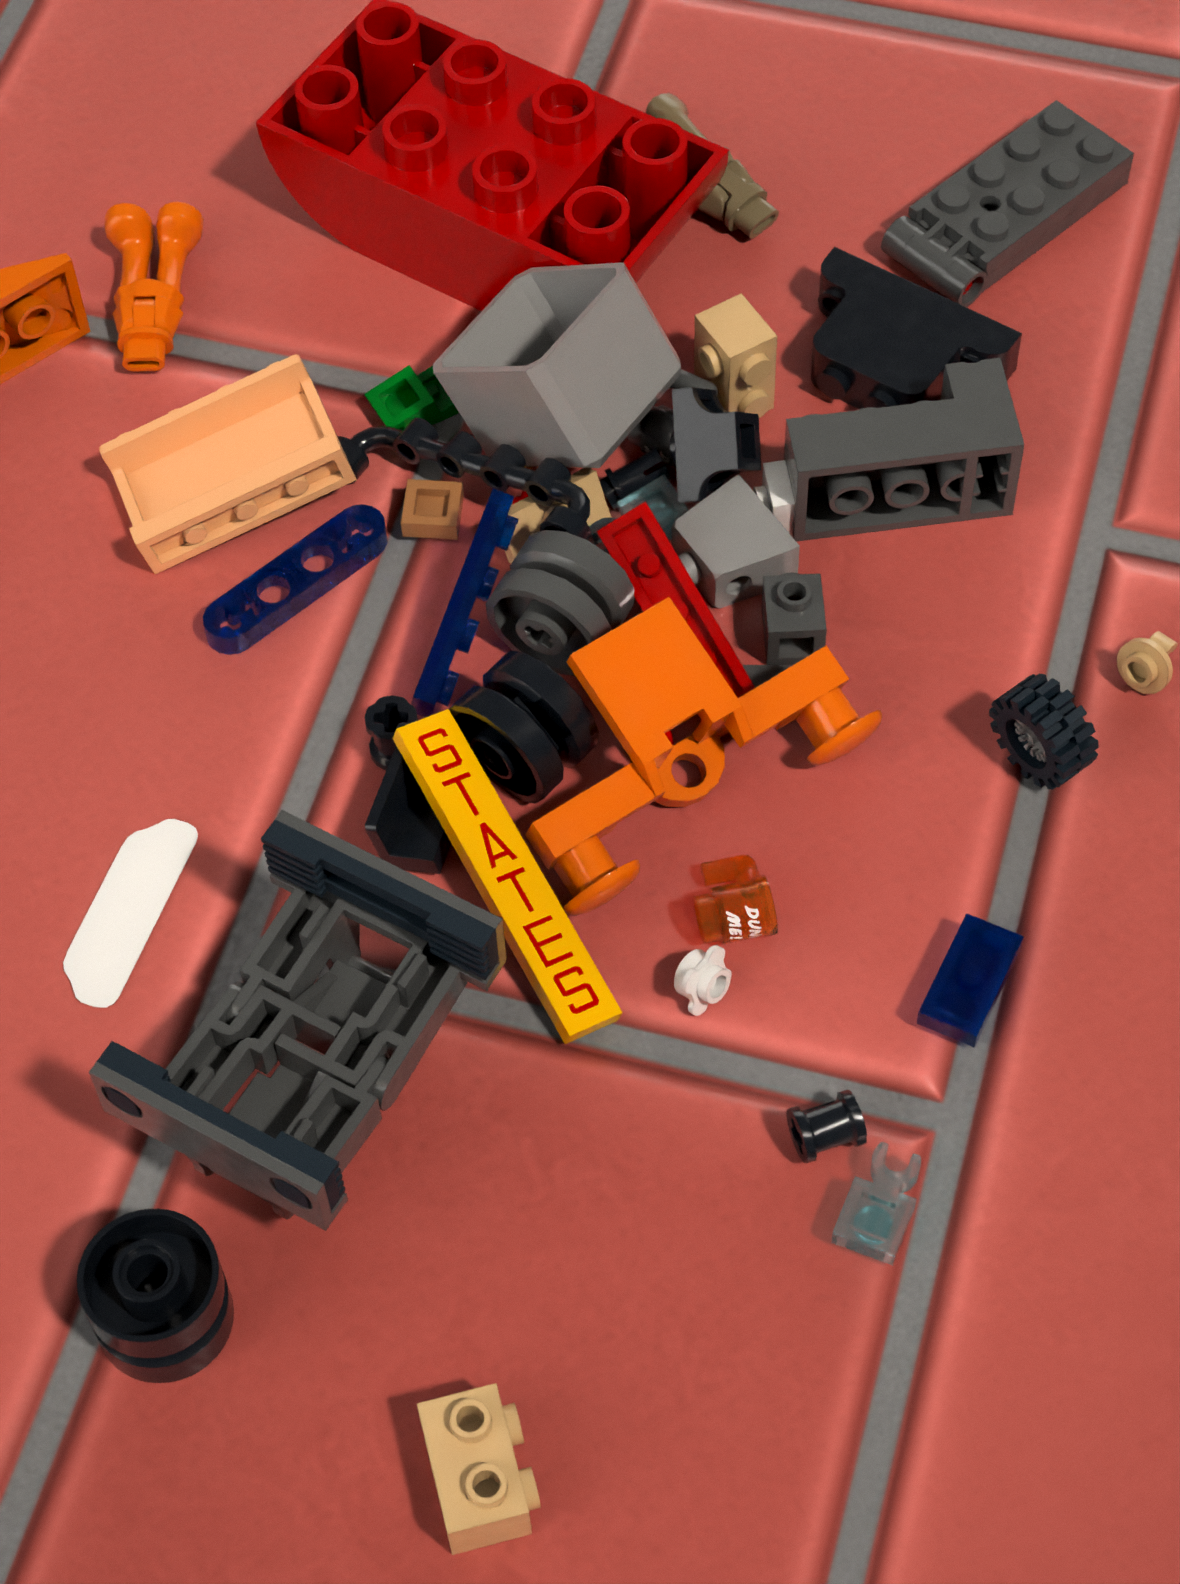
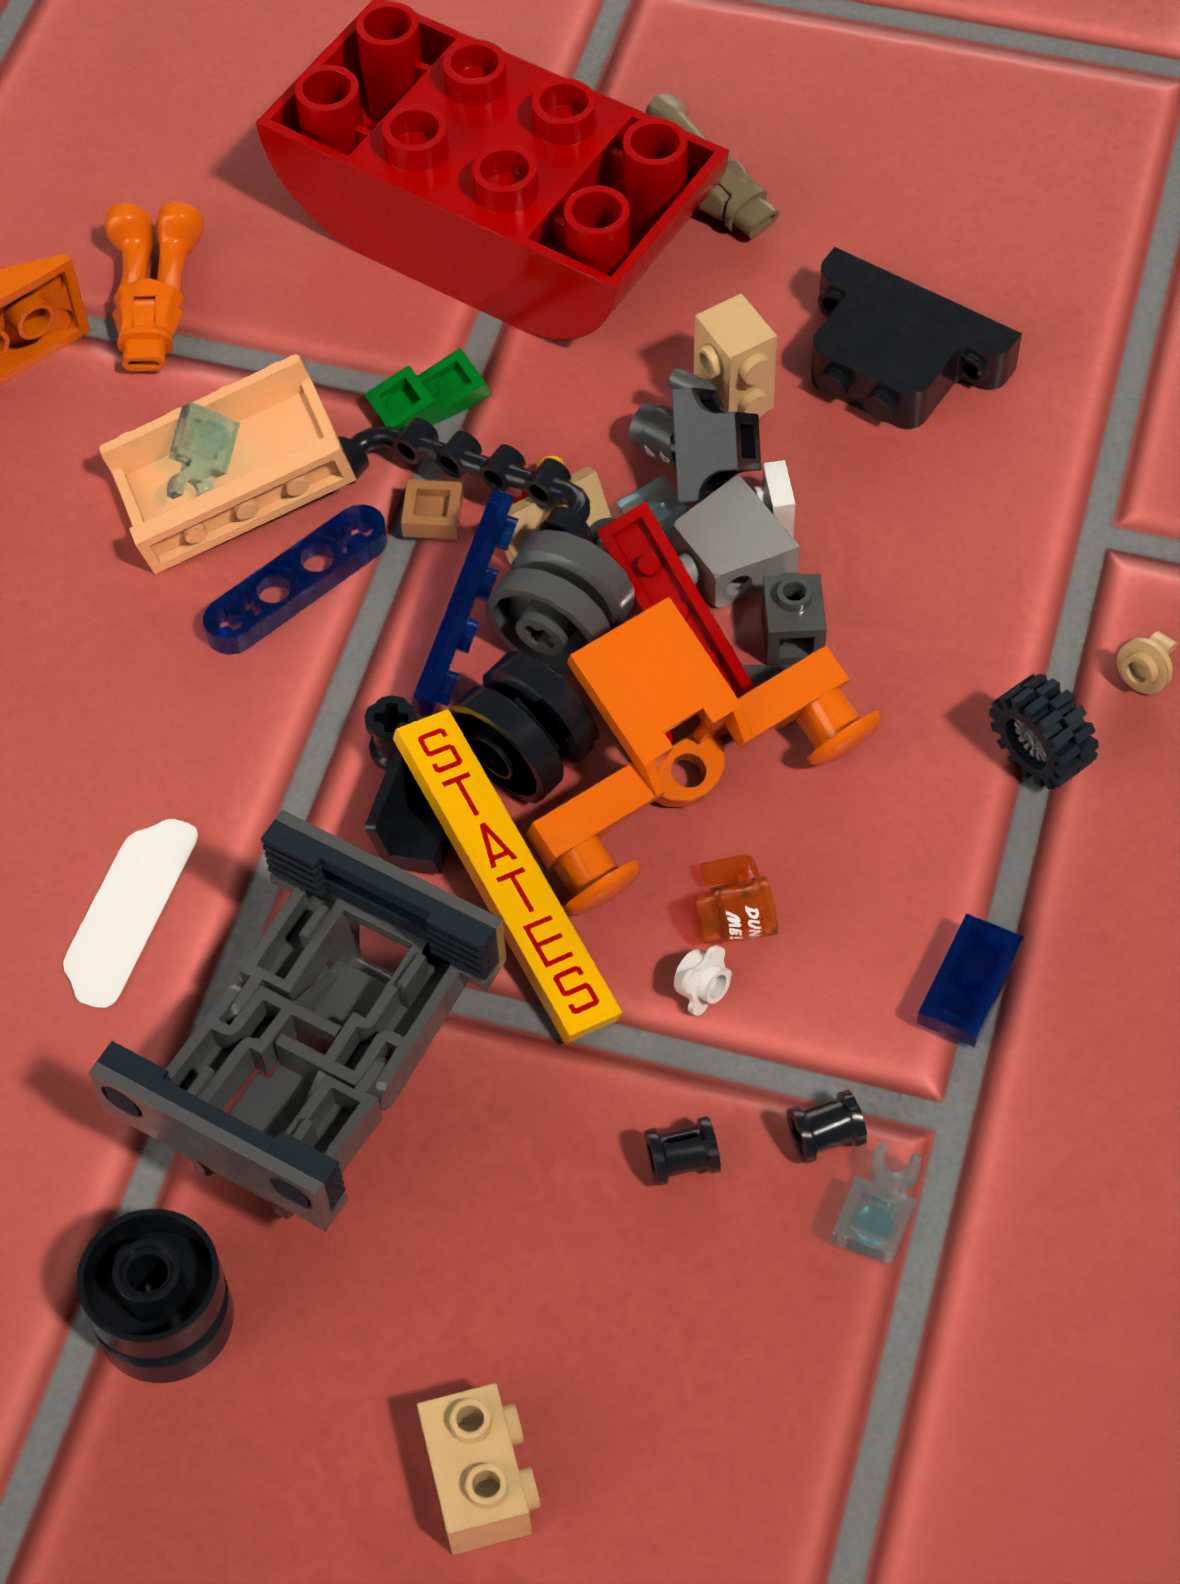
(203, 446): none -> clear light blue plate
(560, 365): light grey plate -> none
(631, 477): black pin -> none
(682, 1150): none -> black bush
(908, 460): dark grey hinge -> none
(1008, 203): dark grey hinge -> none

